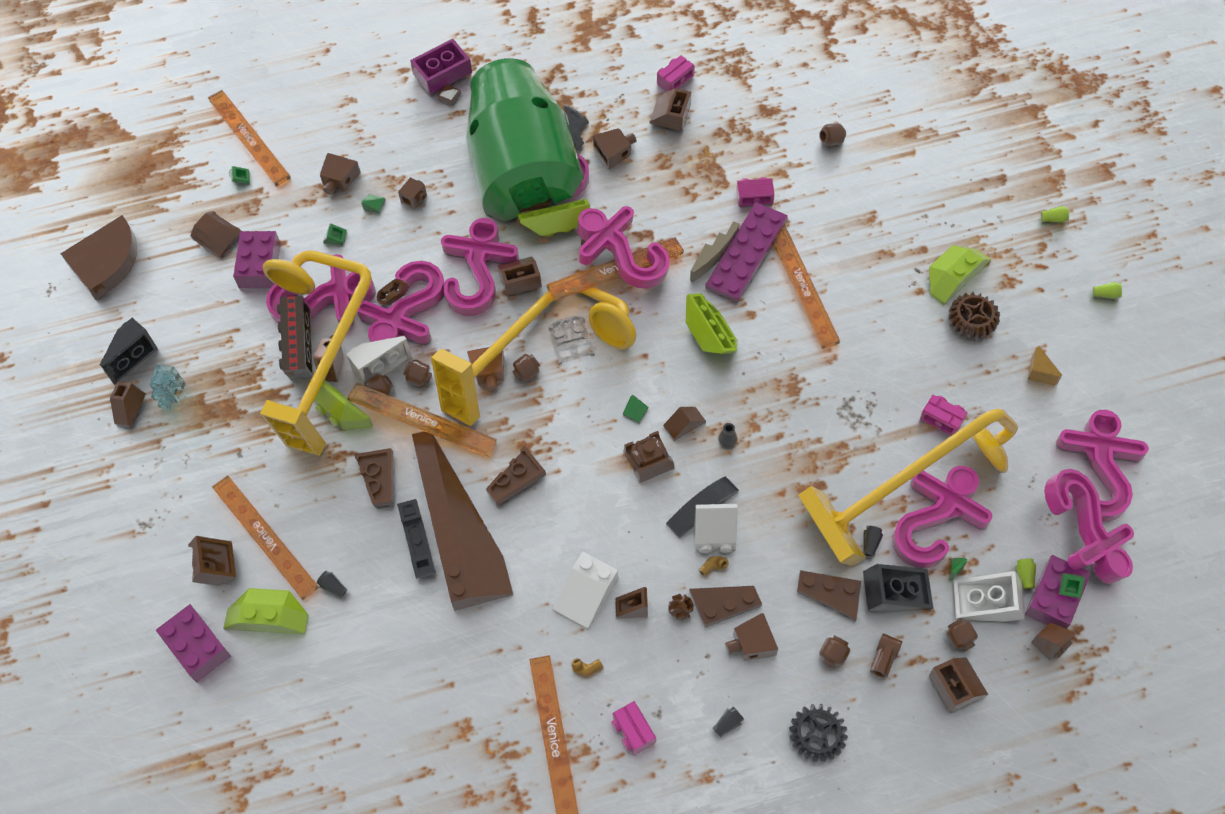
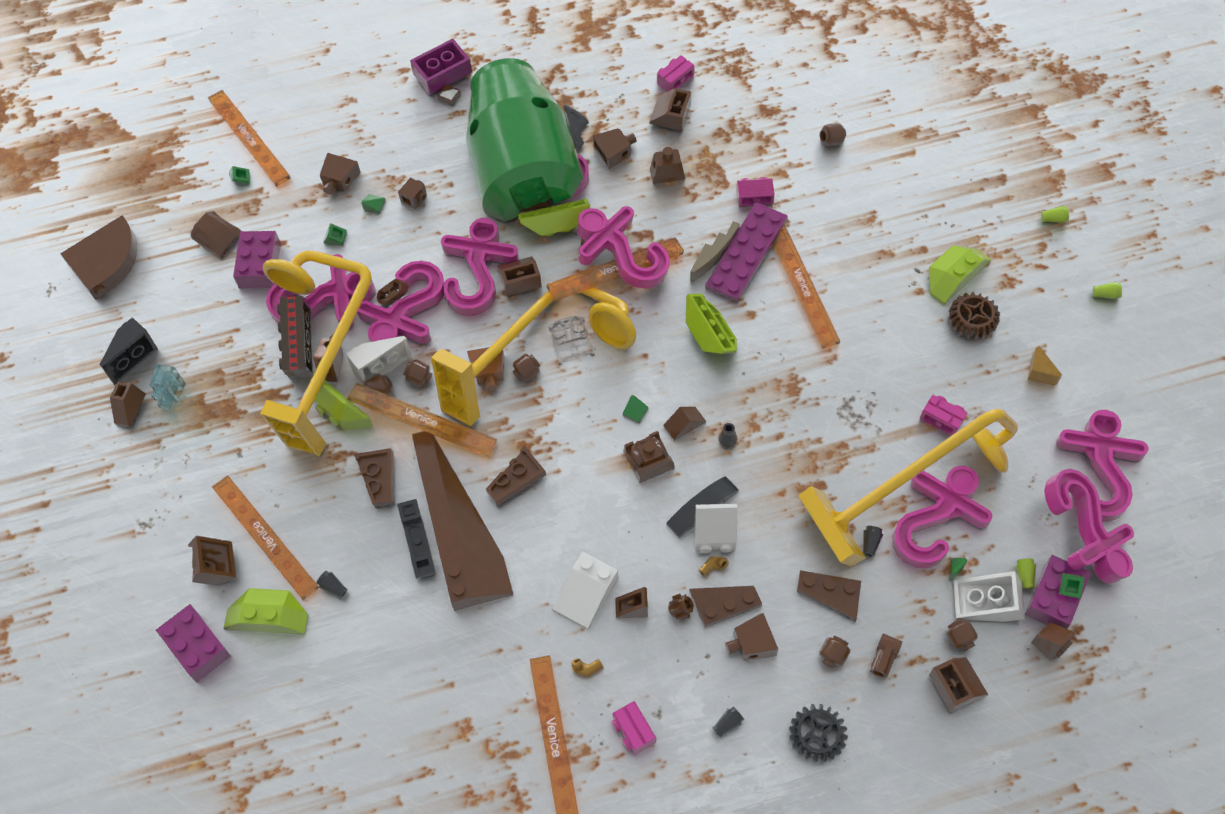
(666, 166): none -> reddish brown torso
(897, 588): black slope -> none

